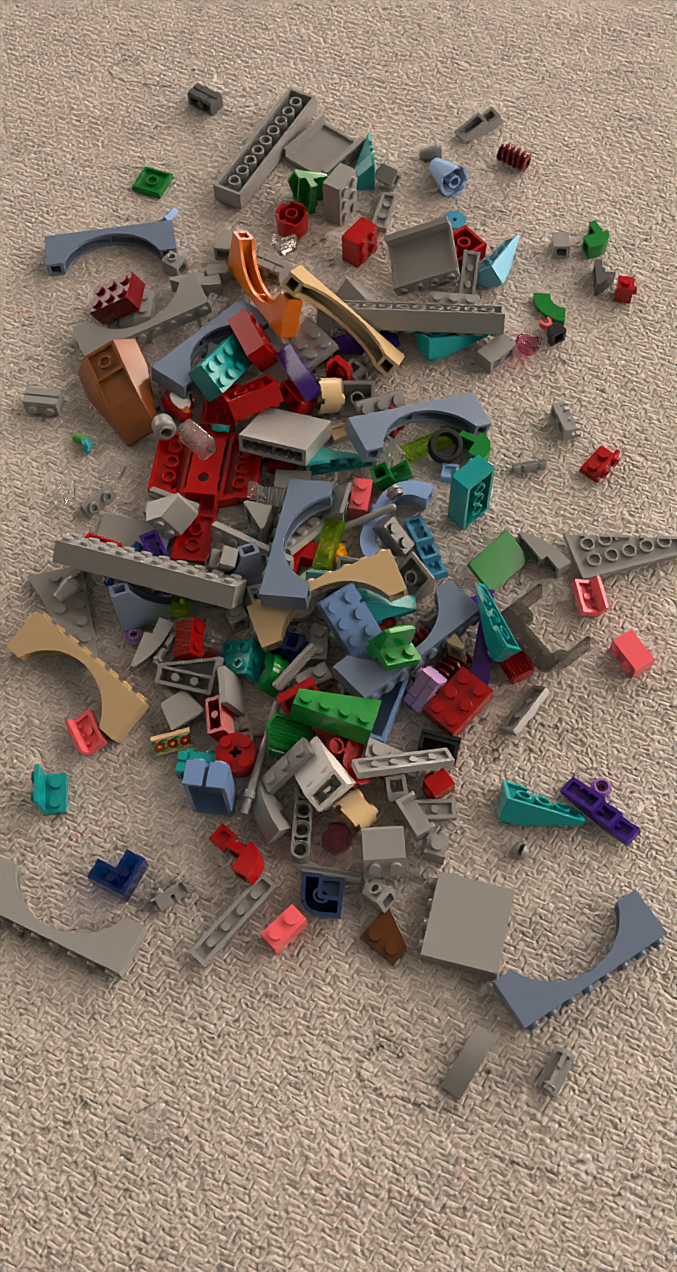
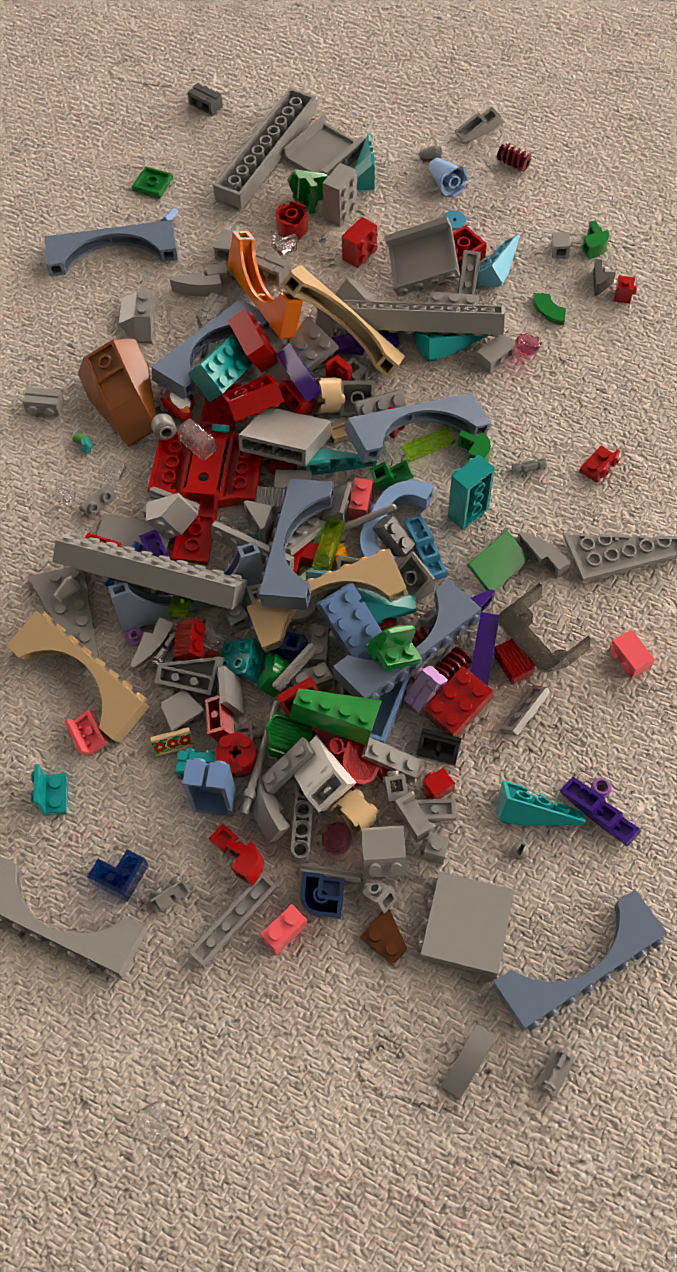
(117, 298): dark red brick -> none
(174, 264): light grey brick -> none
(184, 308): light grey arch -> none
(222, 559): light grey slope -> none
(256, 491): clear tile -> none
(385, 211): light grey plate -> none
(387, 175): light grey brick -> none
(394, 492): light grey plate -> none
(402, 763): light grey plate -> none
(447, 470): light blue tile -> none
(454, 436): black tyre -> none
(456, 648): dark tan slope -> none
(497, 634): teal wedge -> none
(555, 332): black piece -> none
(564, 421): light grey hinge -> none
(590, 596): coral bracket -> none

